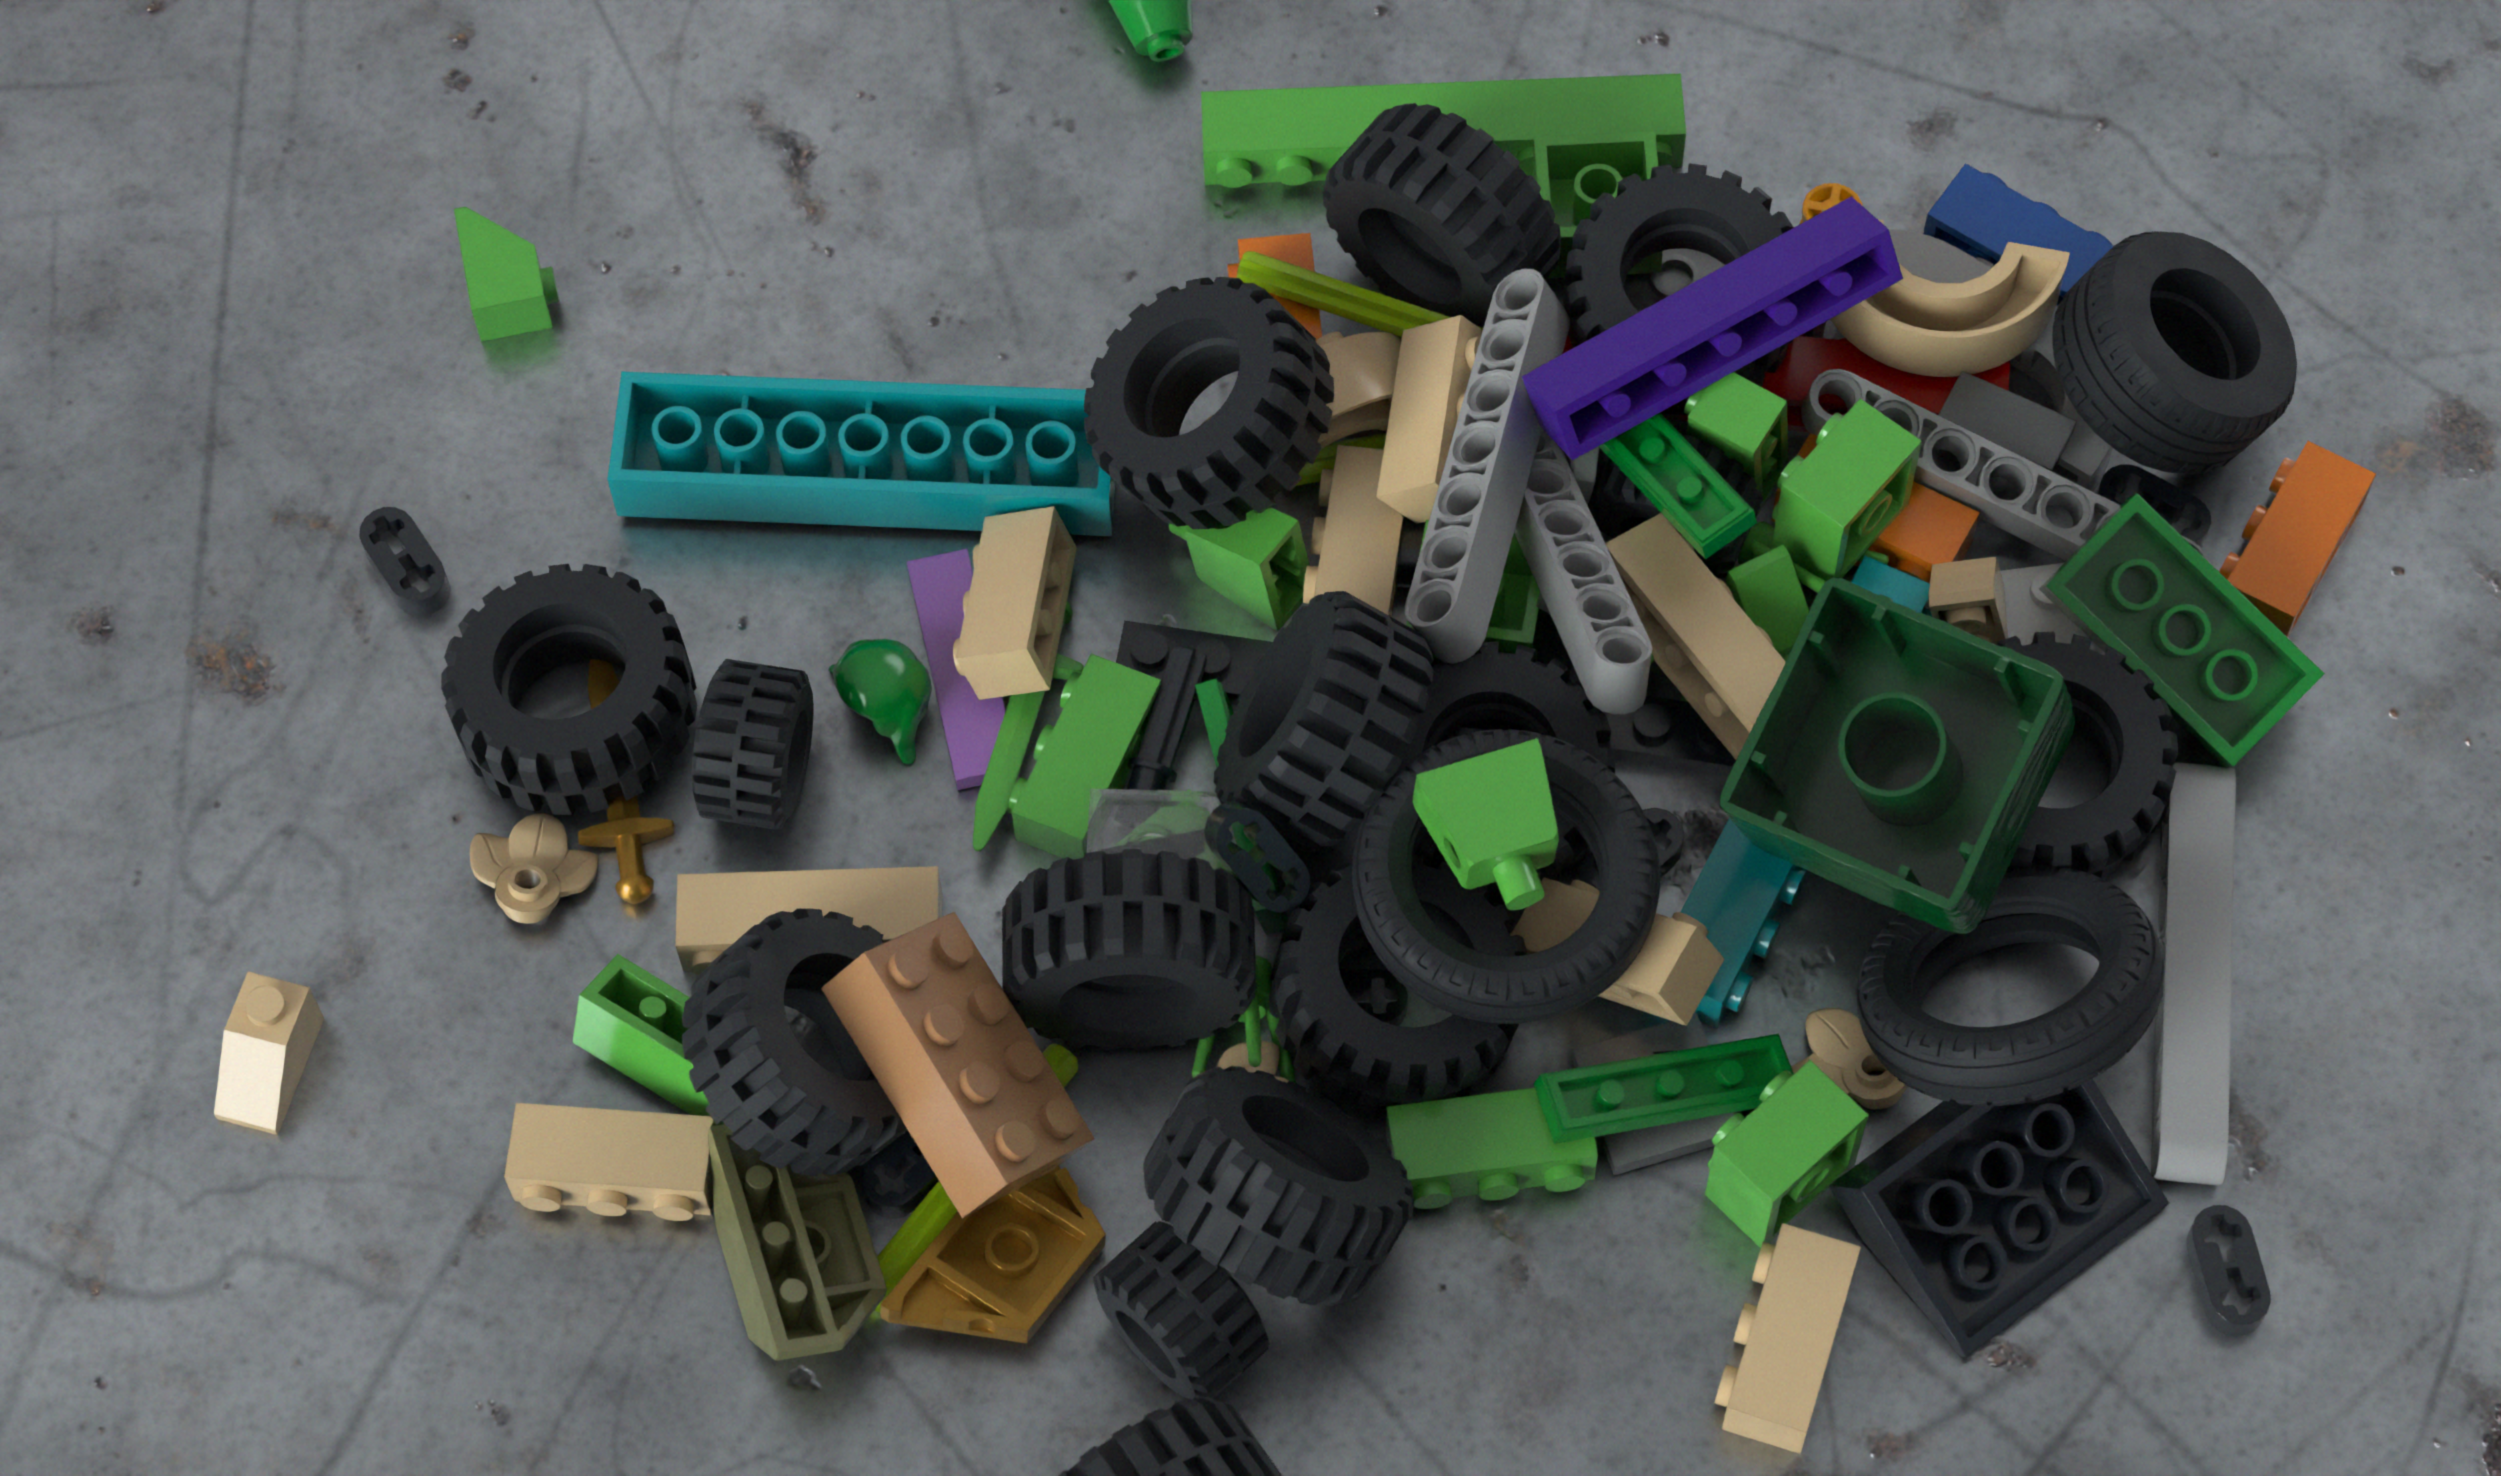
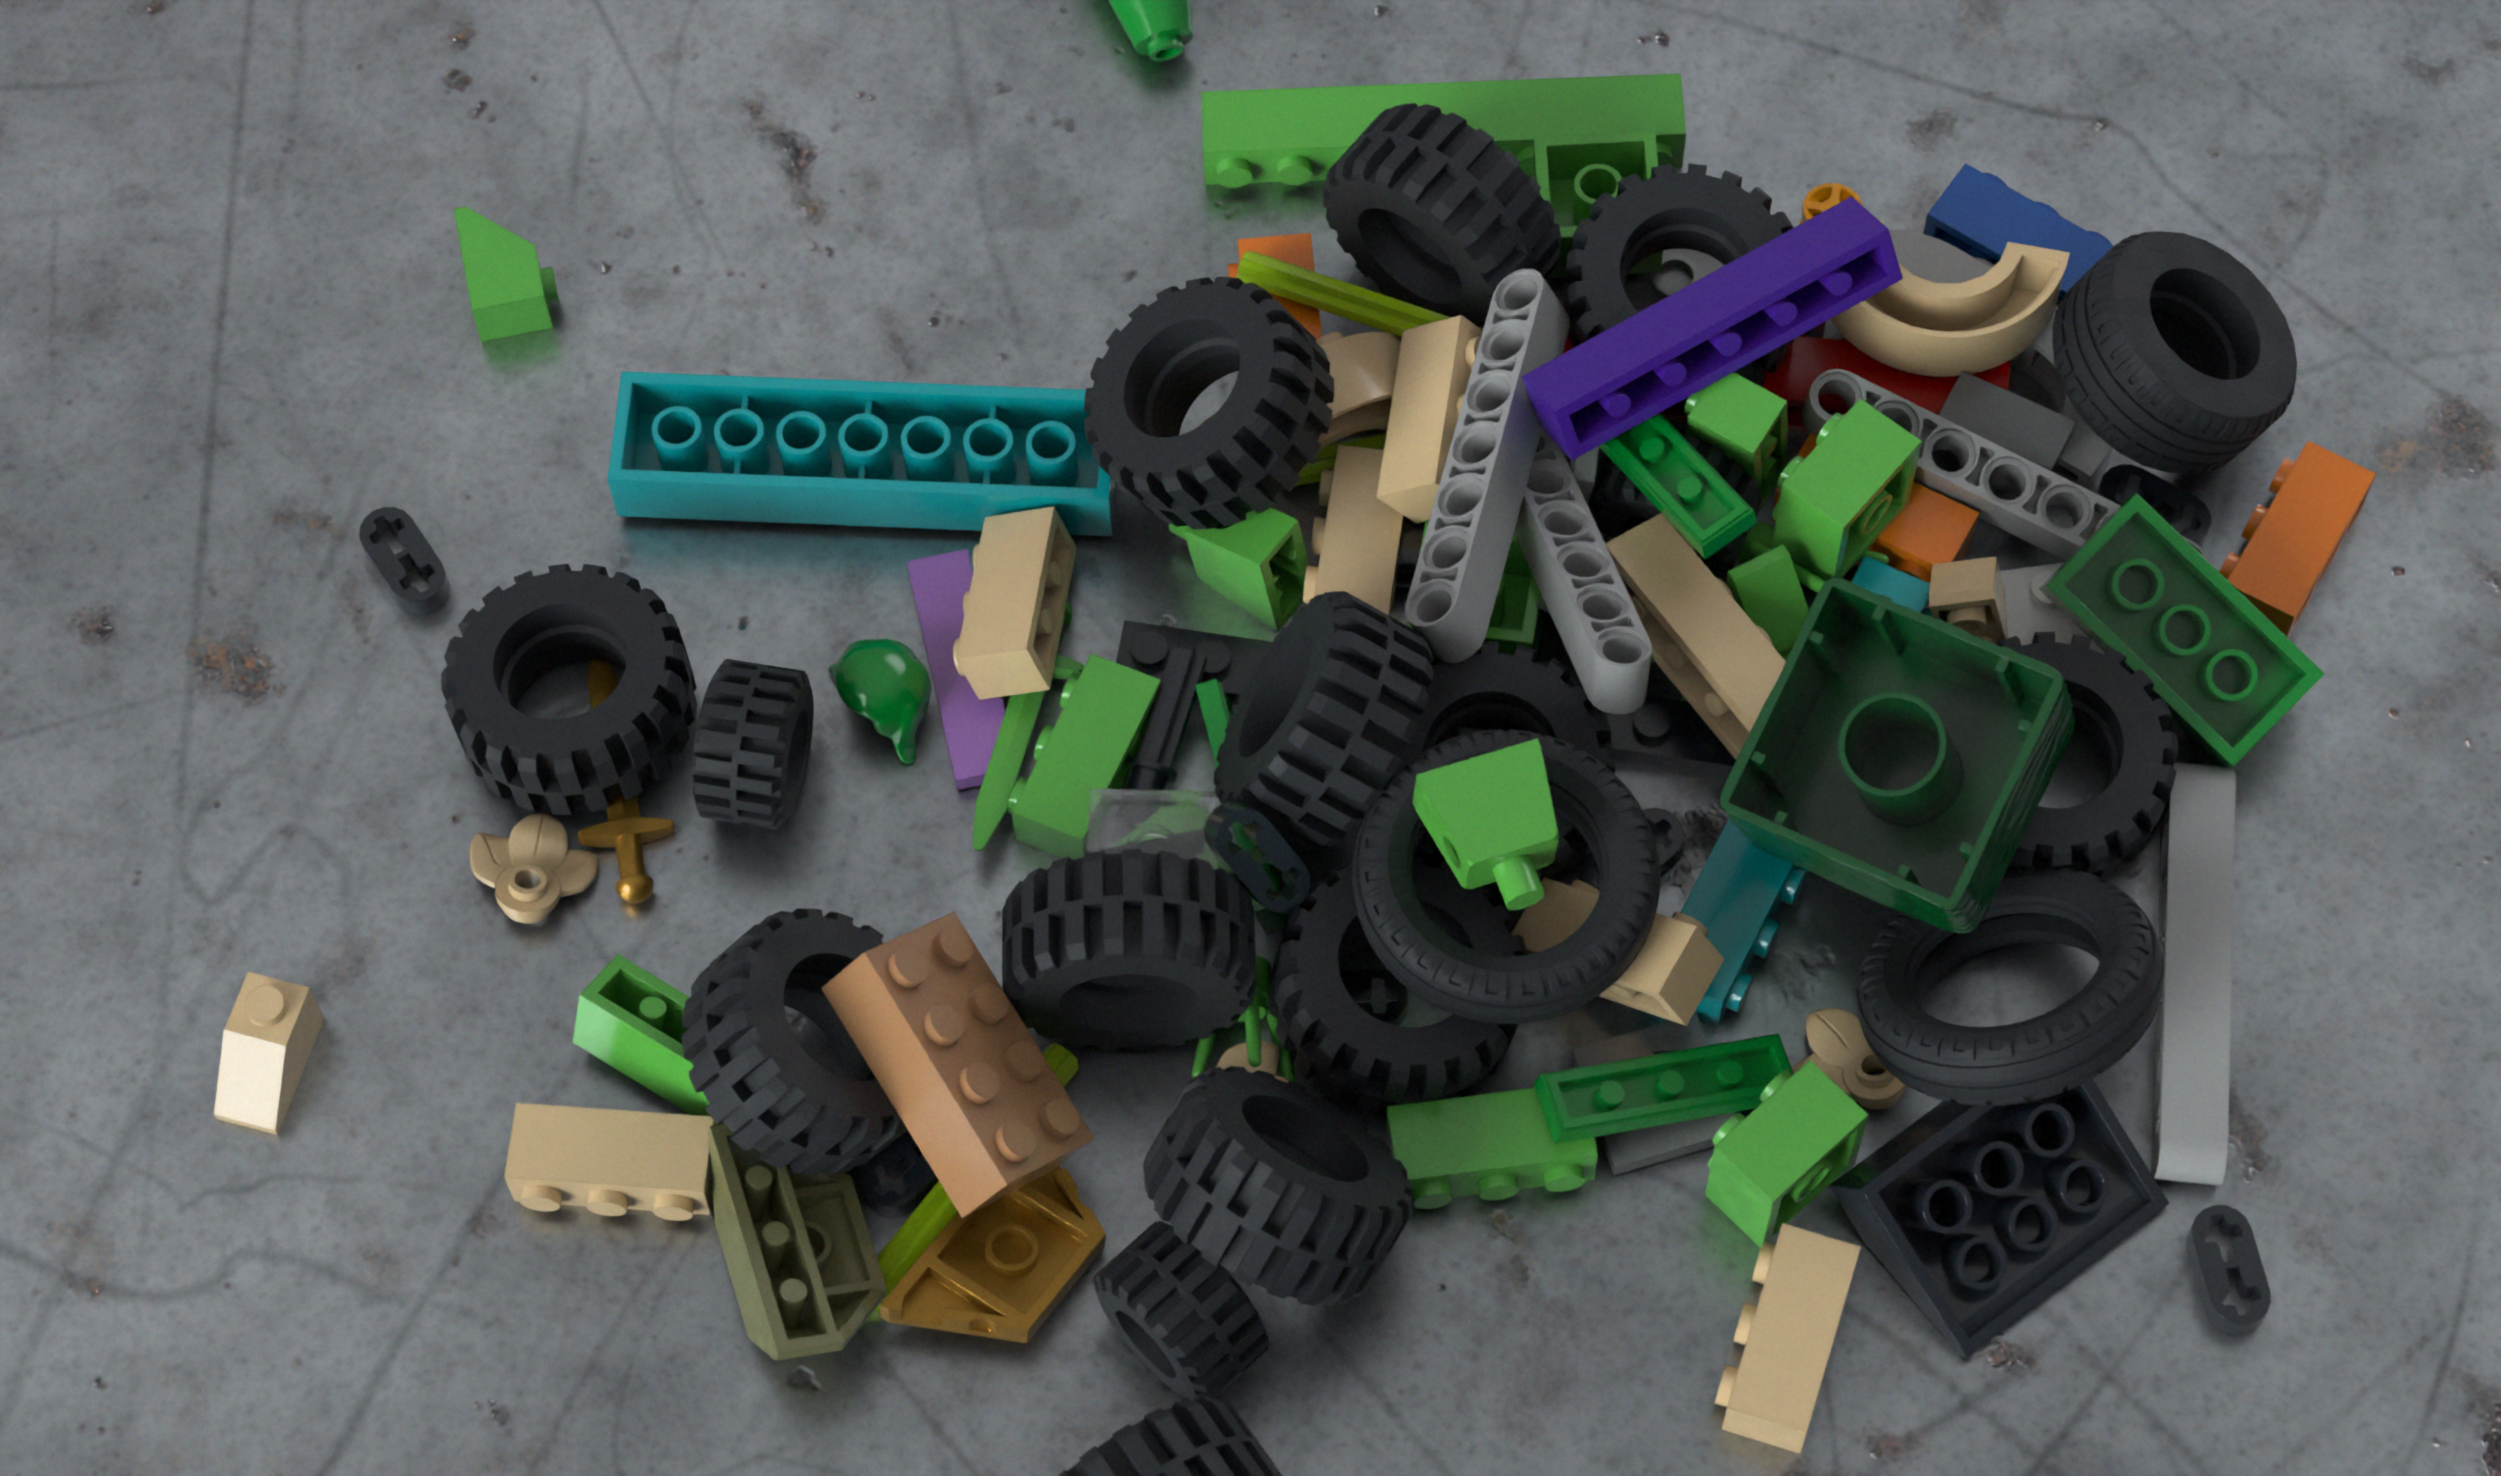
(722, 907): tan brick -> none

